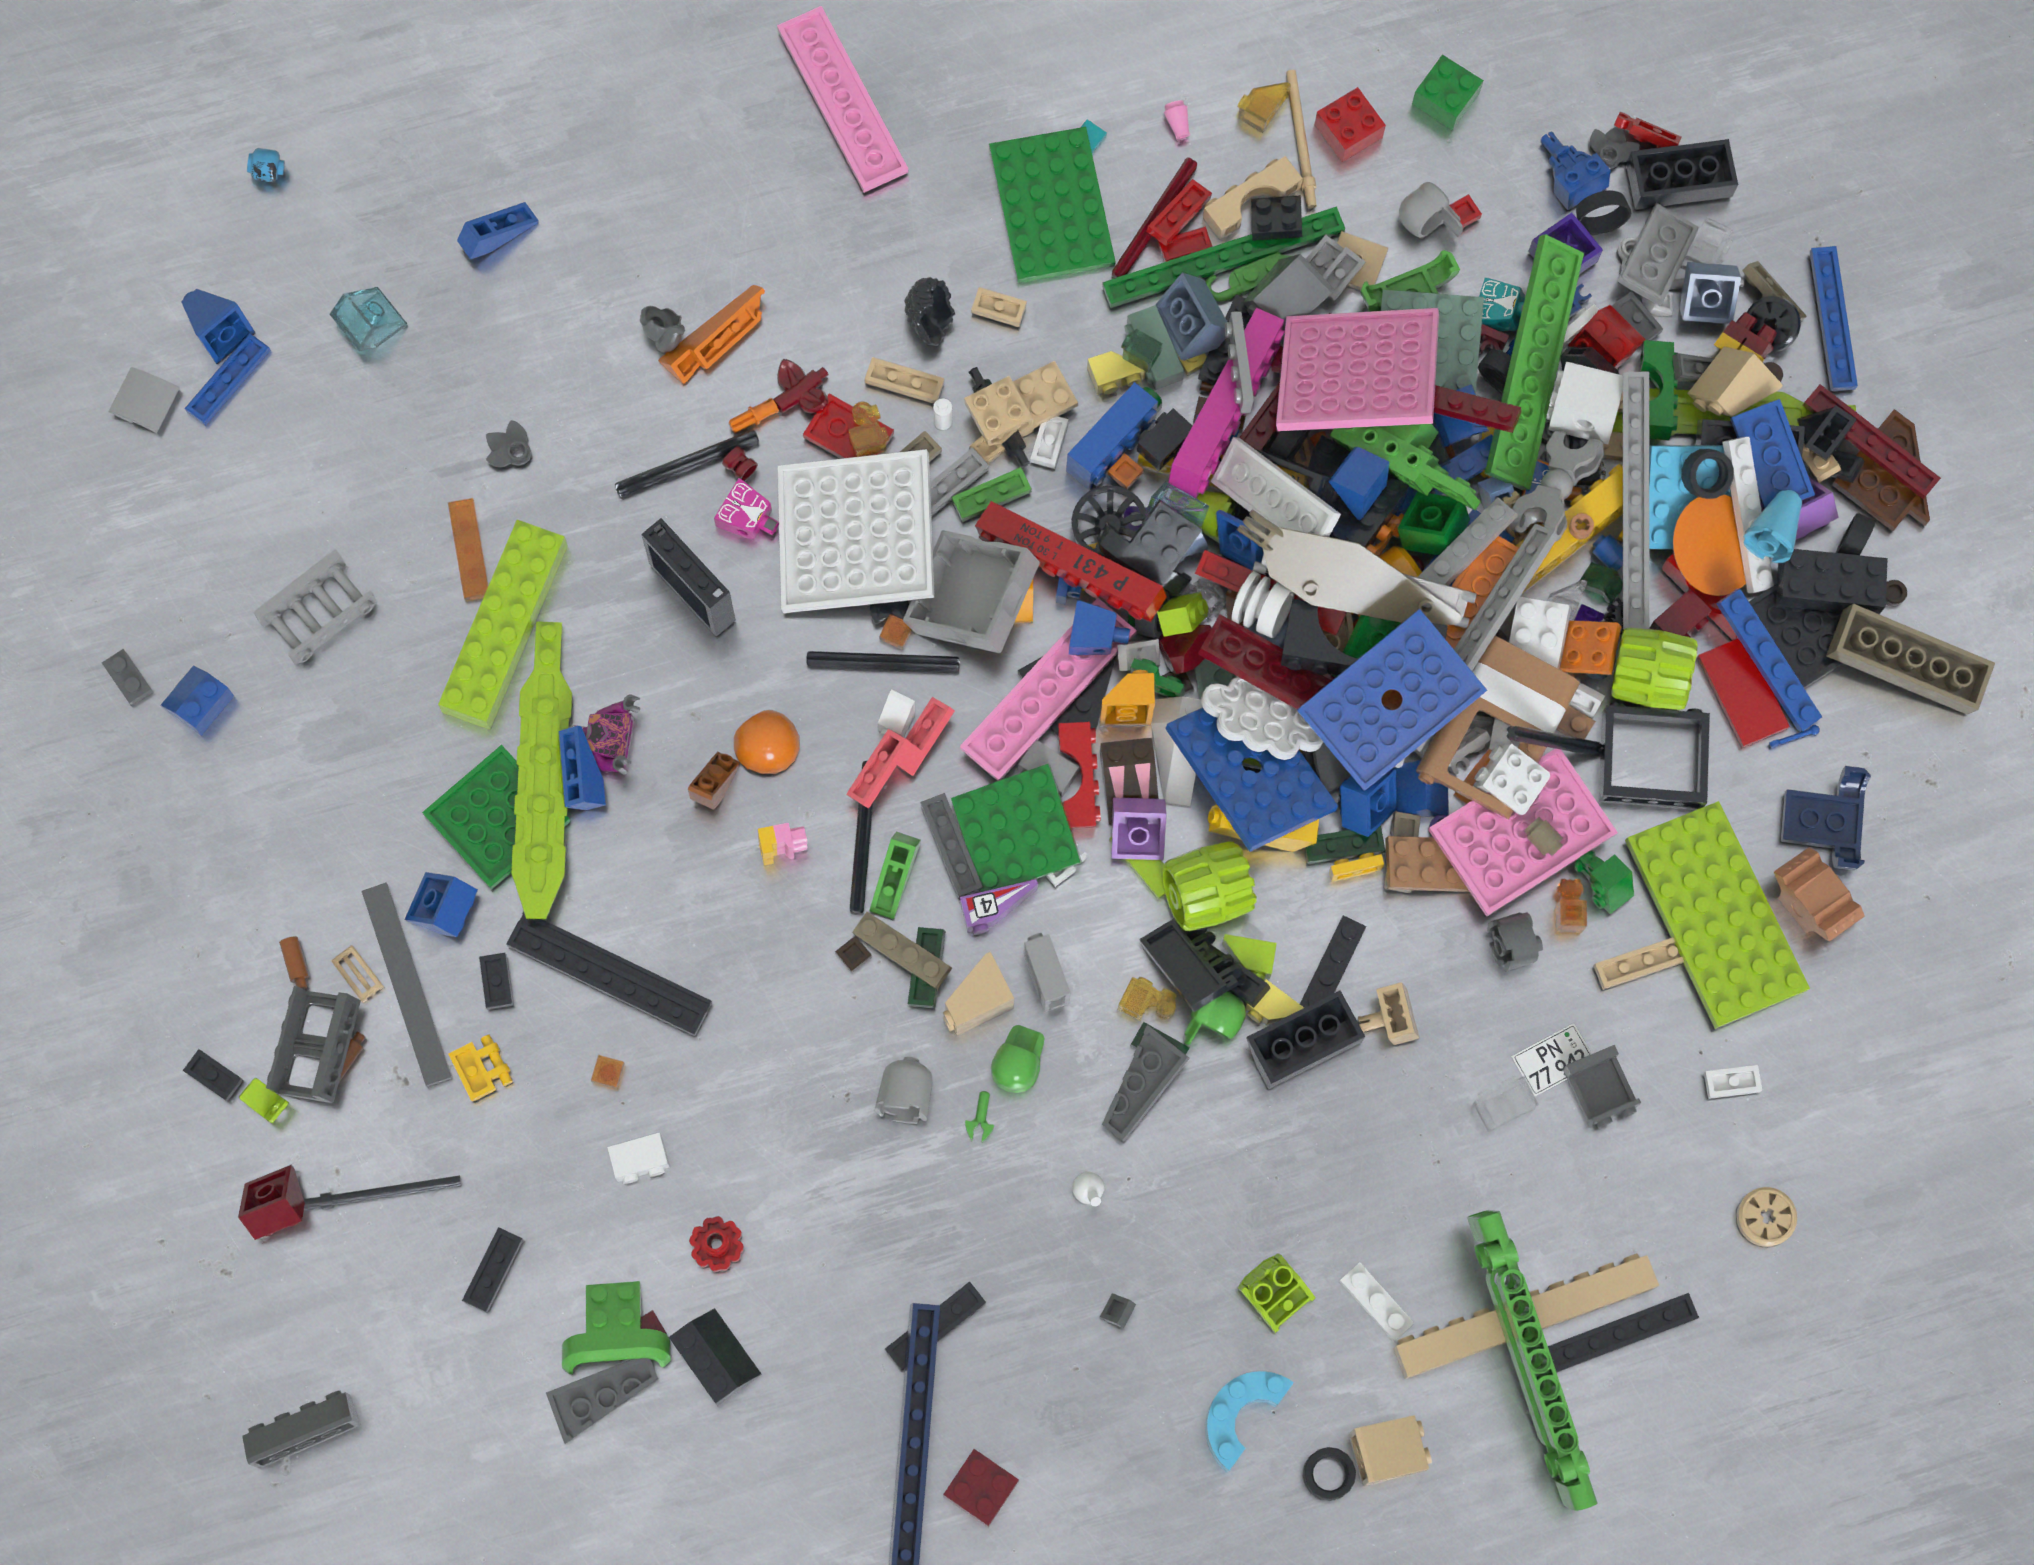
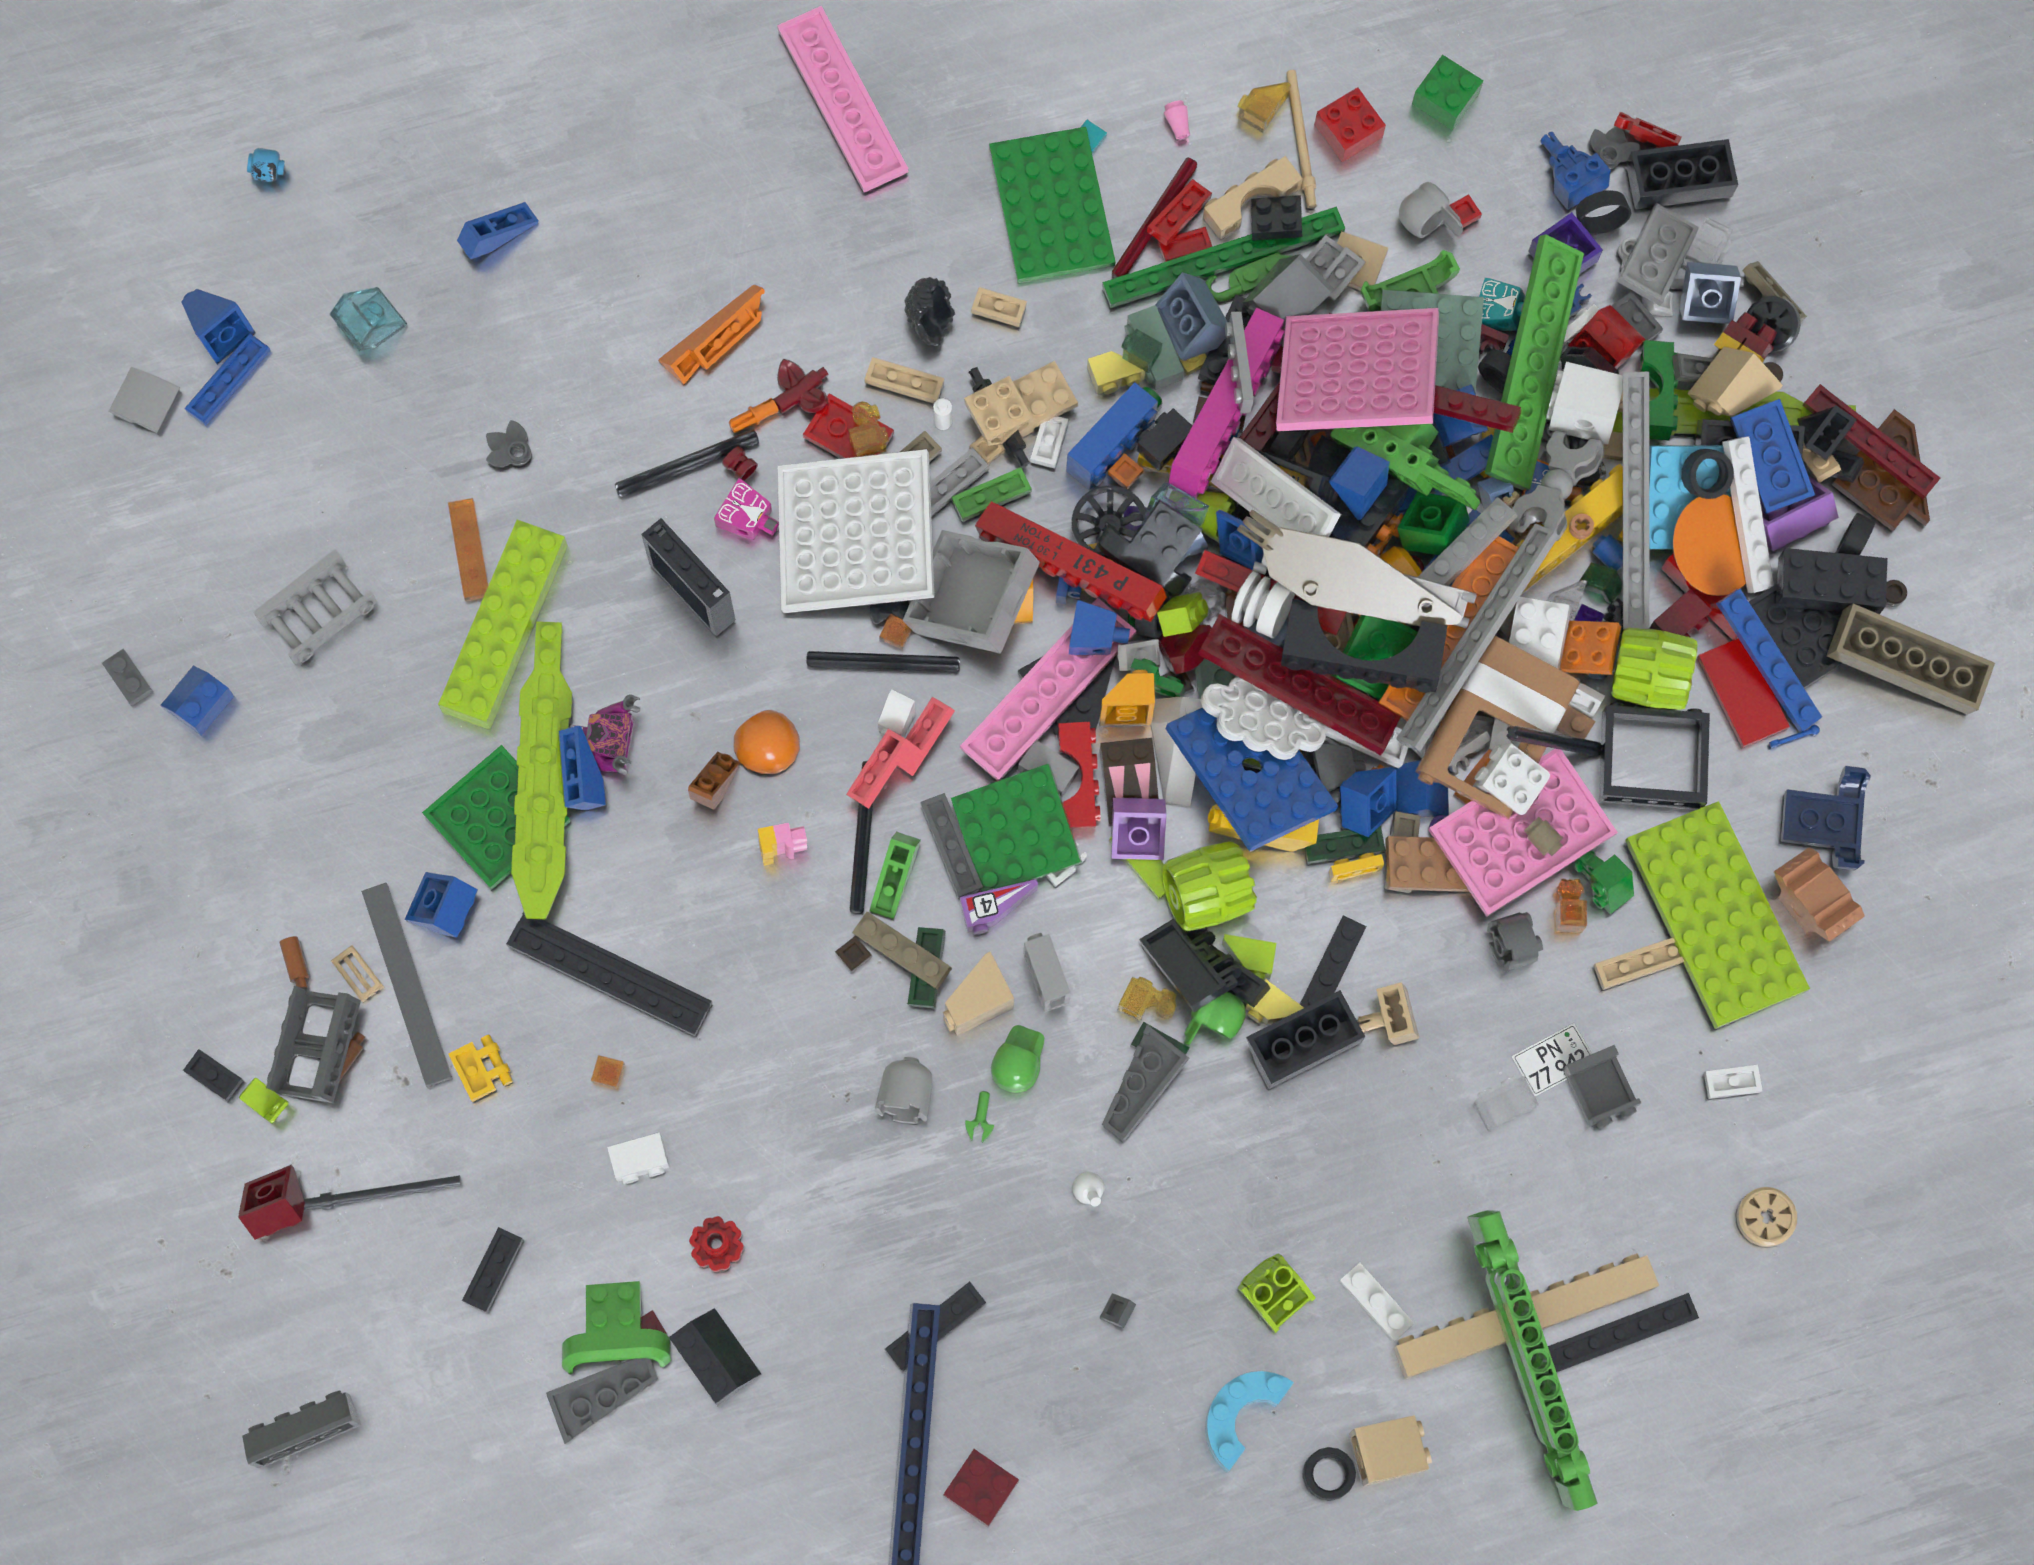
(496, 981): black plate -> none
(662, 327): dark grey hair -> none
(1433, 691): plate -> none
(1775, 528): medium azure cone -> none
(1833, 318): blue plate -> none

